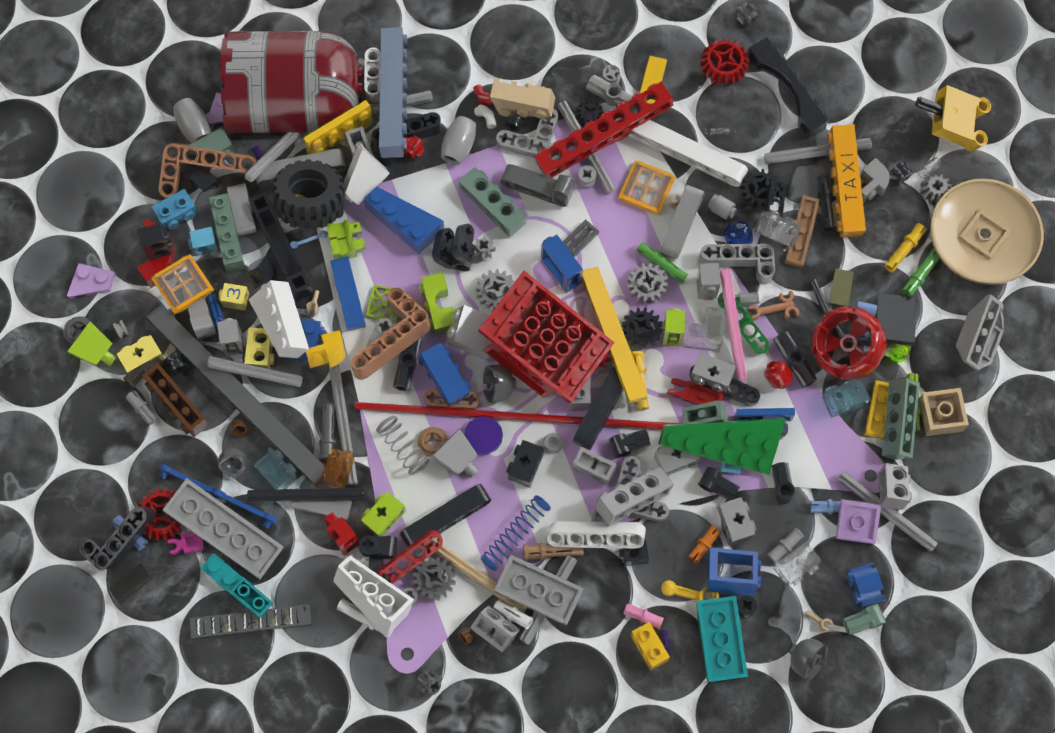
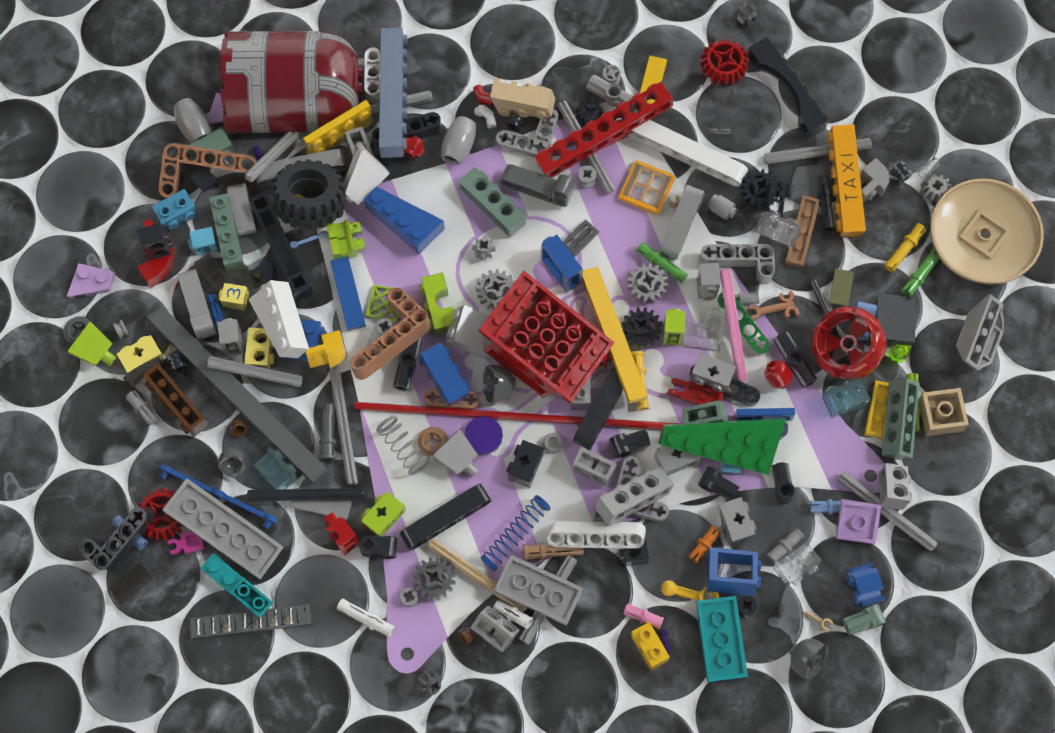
(182, 284): clear piece -> none
(313, 306): tan hand -> none
(337, 468): clear orange piece -> none
(373, 595): white wedge -> none
(410, 558): red beam -> none
(454, 251): black piece -> none
(738, 233): clear blue hair -> none
(956, 117): yellow piece -> none

